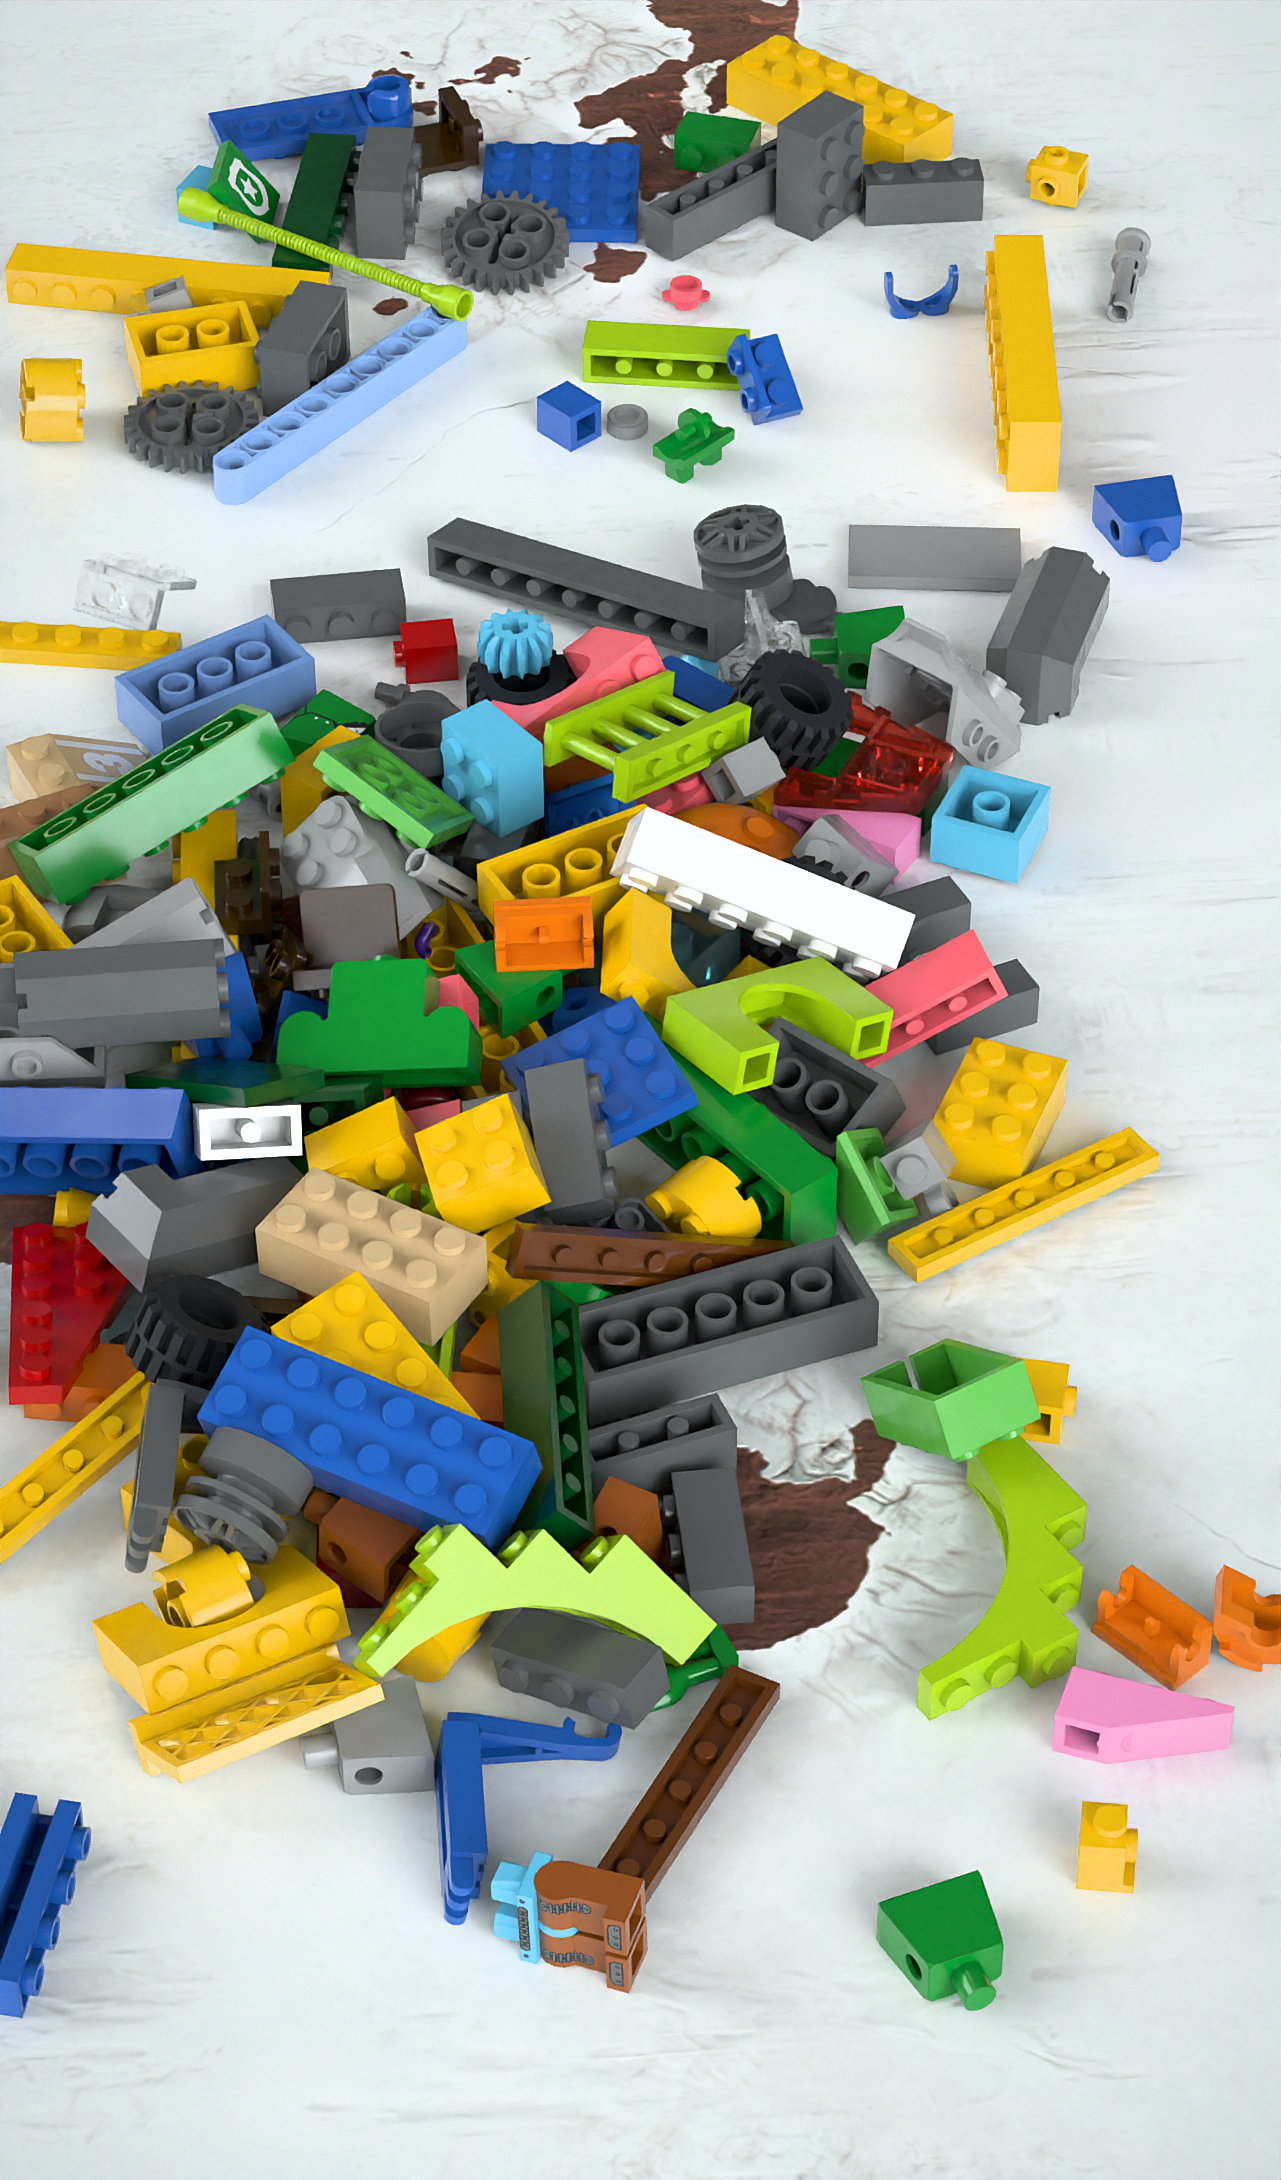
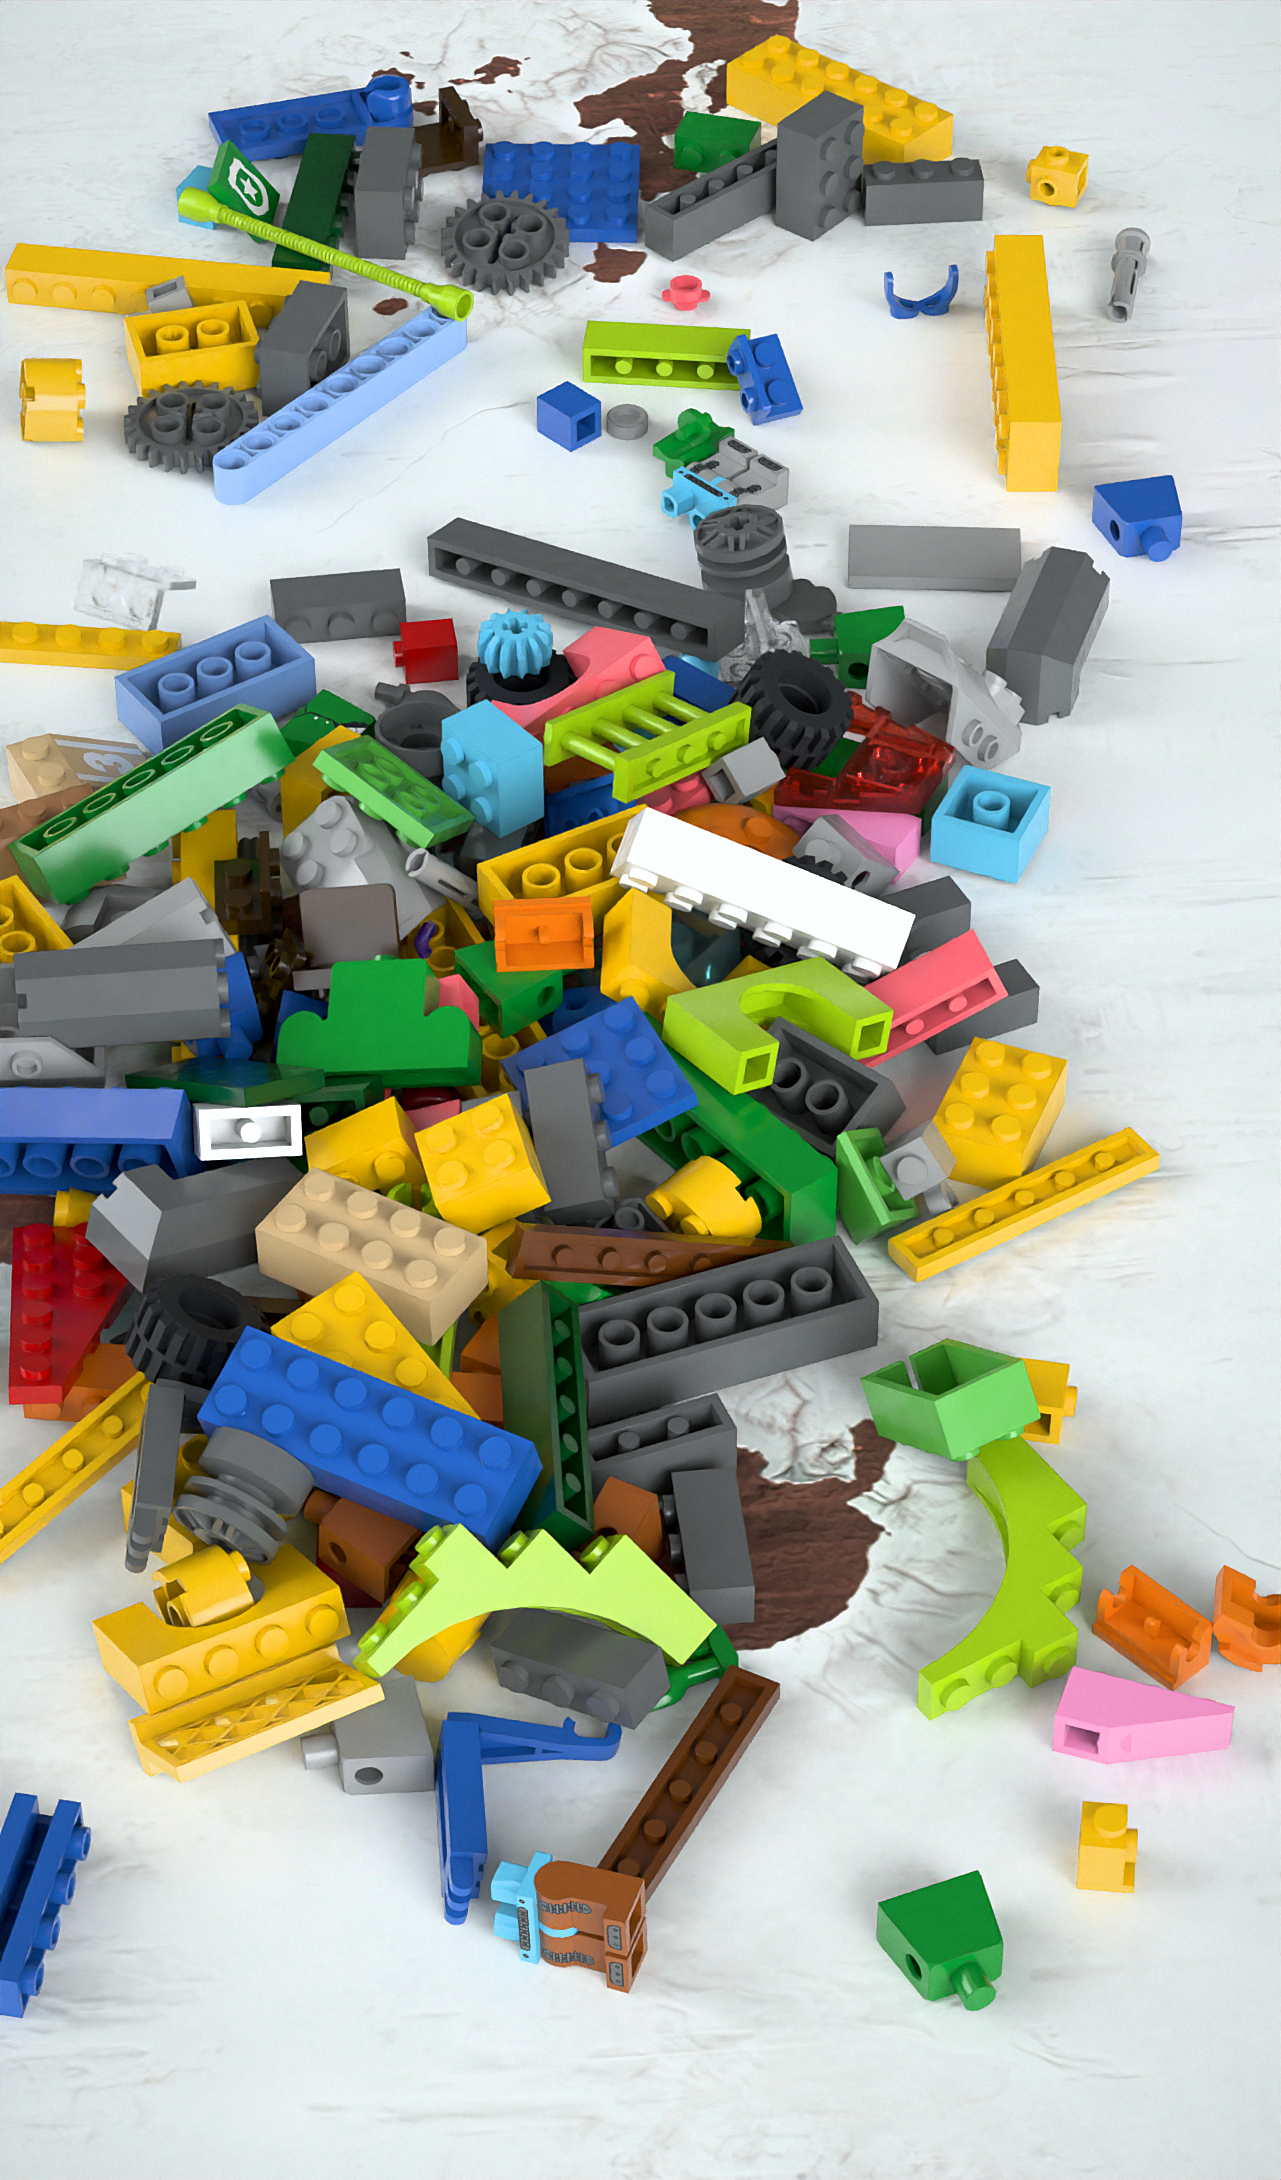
(726, 480): none -> hips

